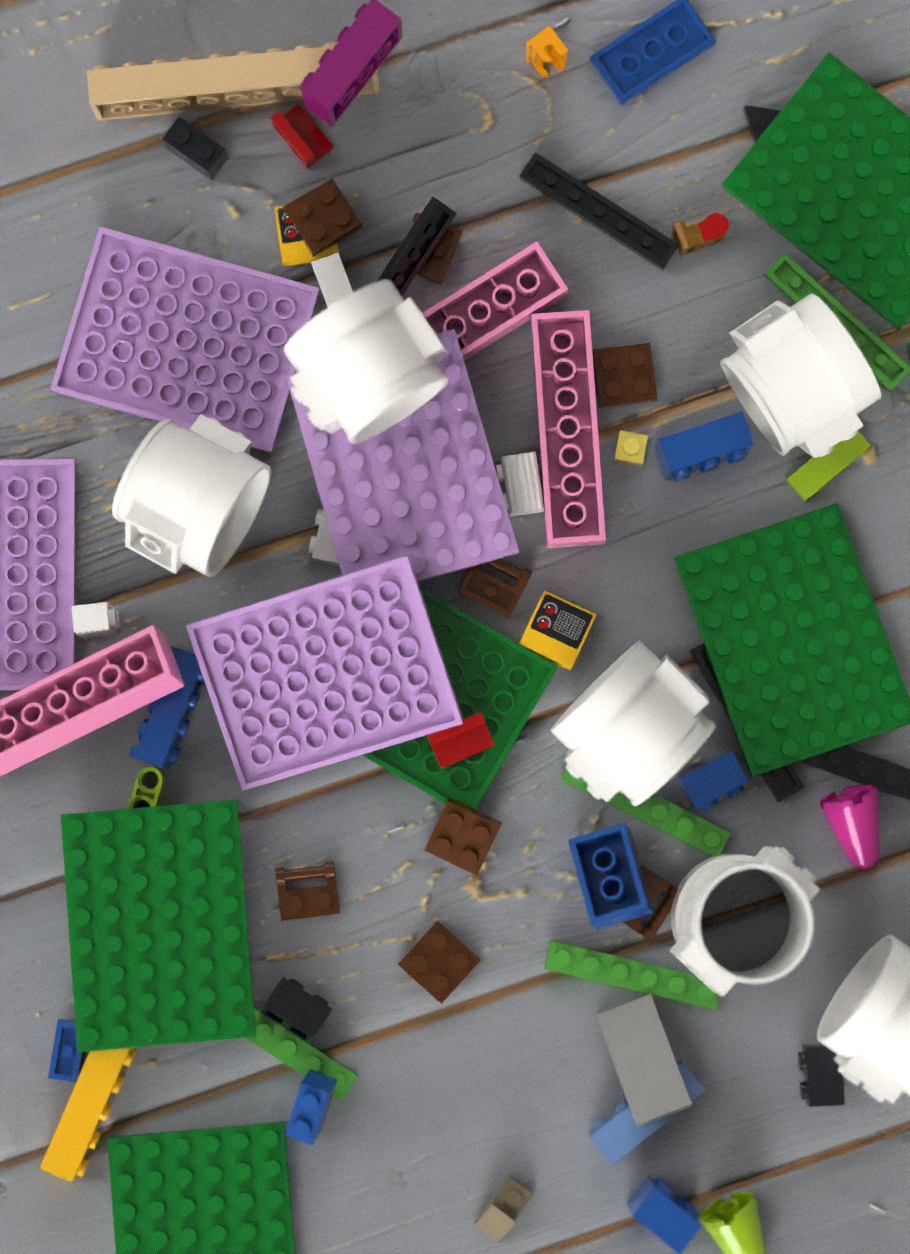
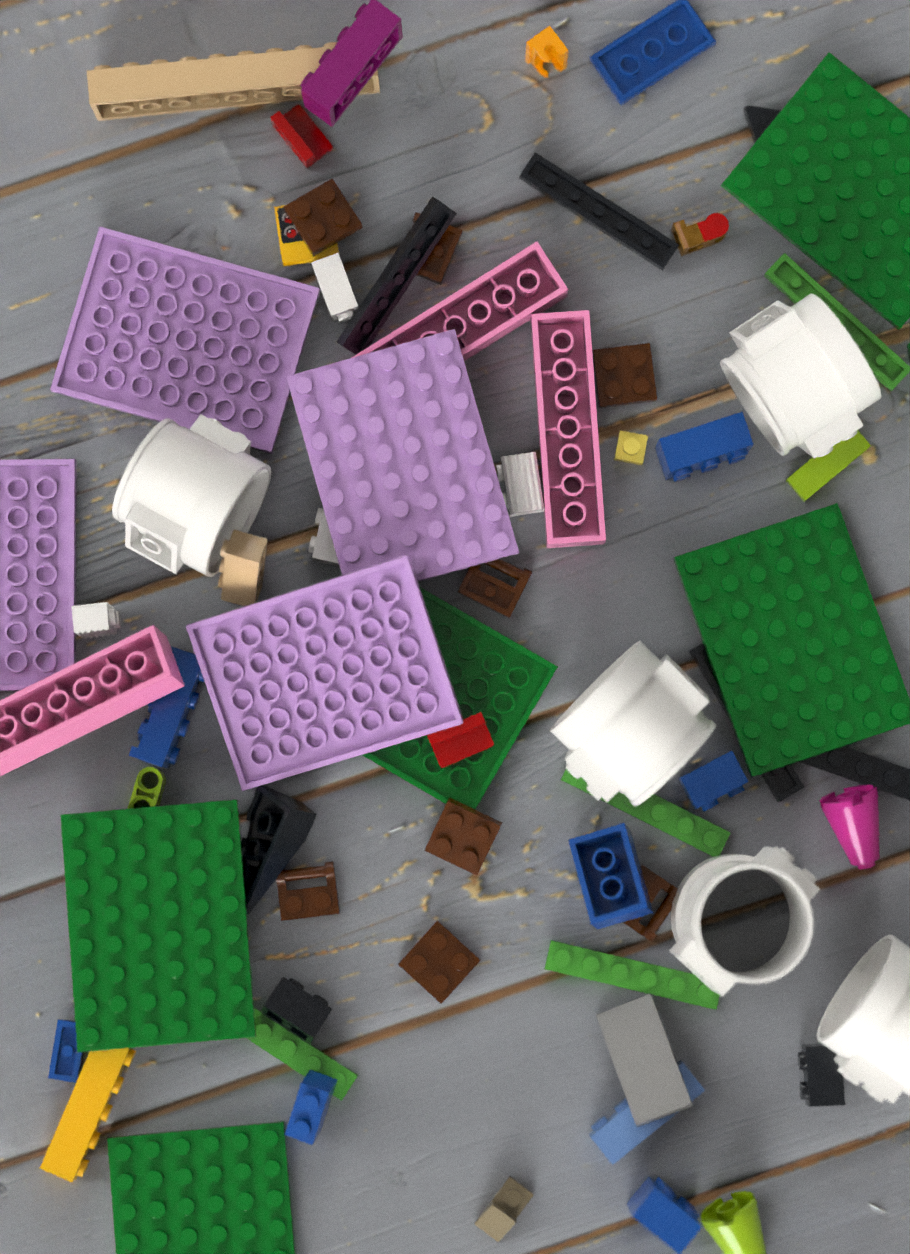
(195, 148): black brick -> none
(242, 568): none -> tan brick
(274, 836): none -> black wedge
(366, 362): white cylinder -> none
(557, 630): slope -> none

